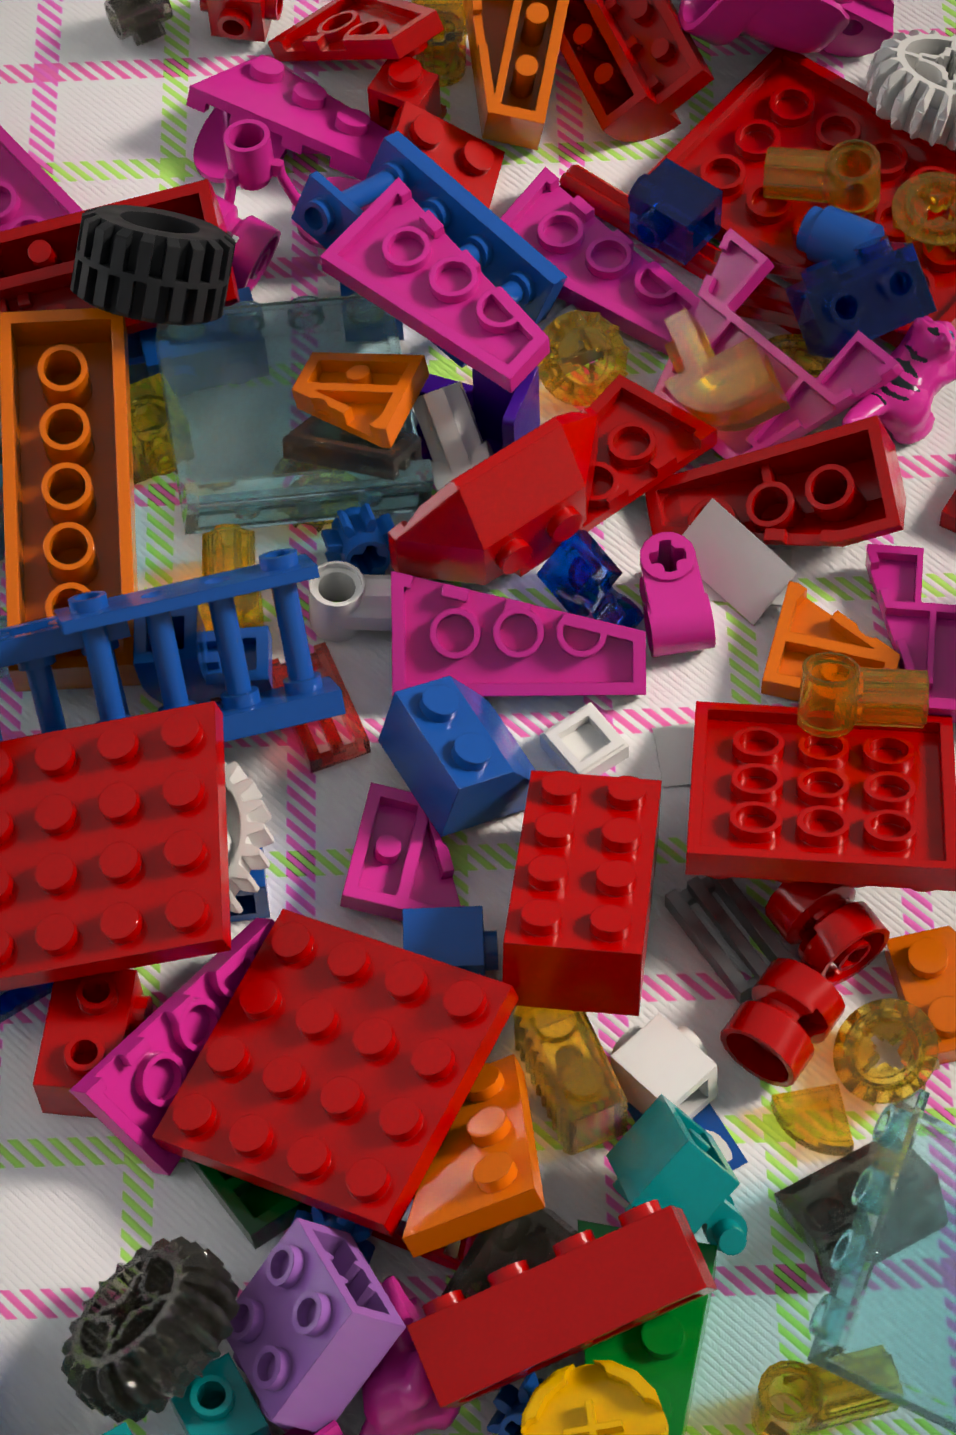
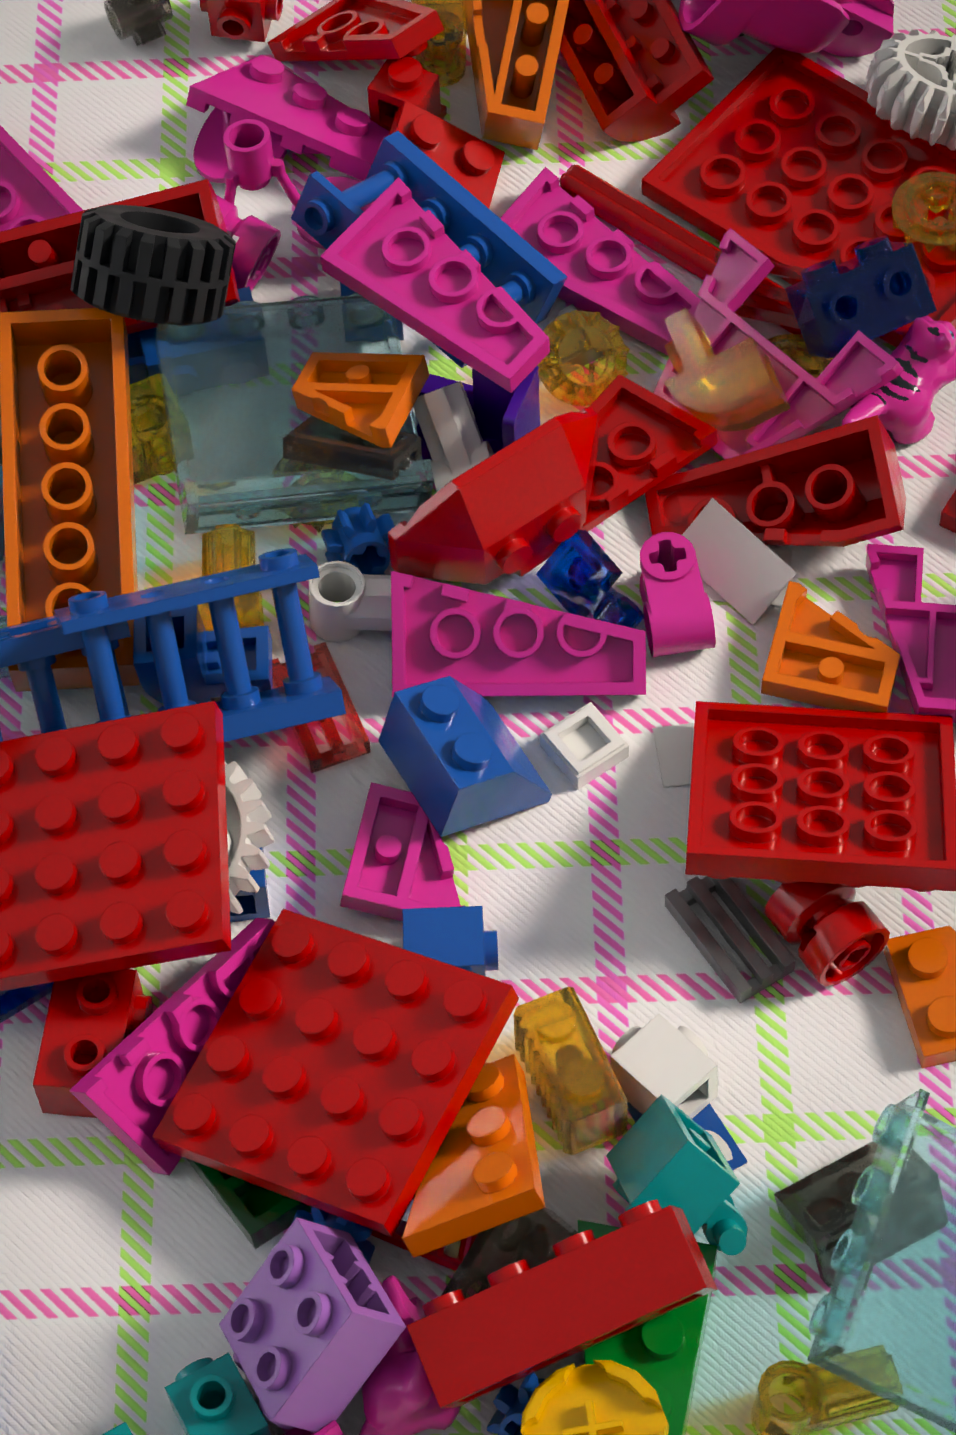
(150, 1329): clear smoke gear -> none
(583, 892): red brick -> none
(674, 211): clear blue brick -> none
(778, 1028): red wheel -> none
(815, 1119): clear yellow tile -> none
(834, 234): blue brick -> none
(842, 177): clear yellow piece -> none
(842, 694): clear yellow piece -> none
(856, 1054): clear yellow gear -> none

